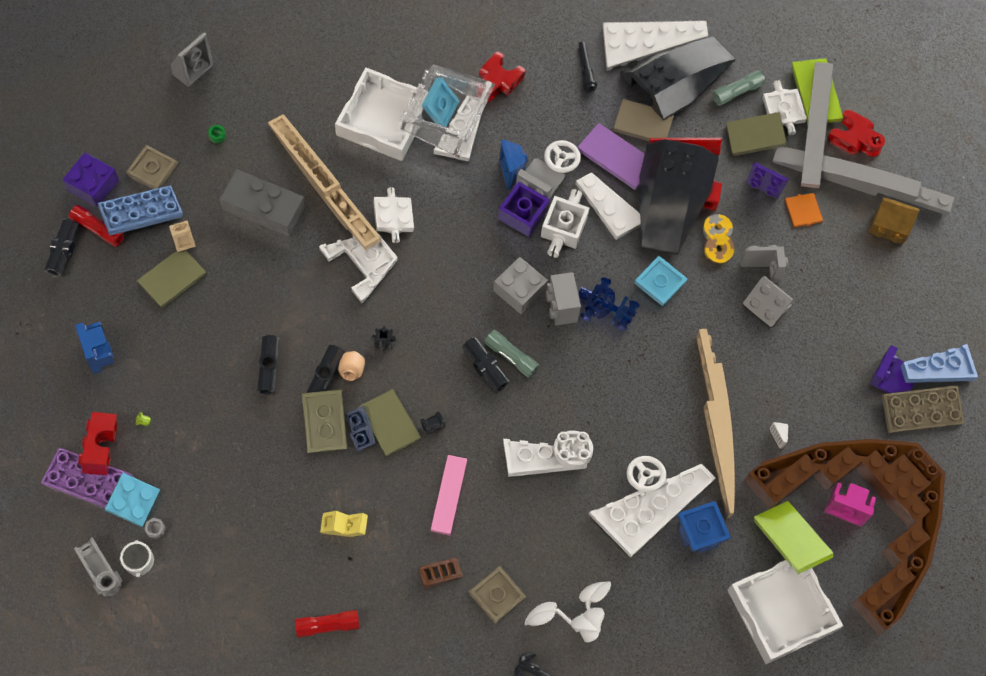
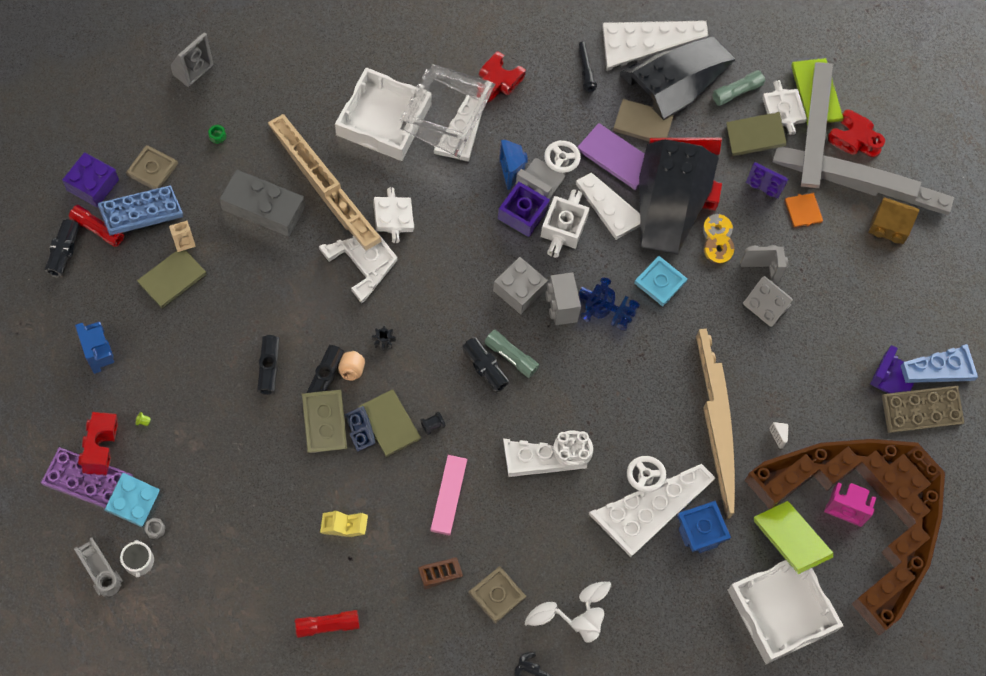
(440, 102): medium azure plate -> none

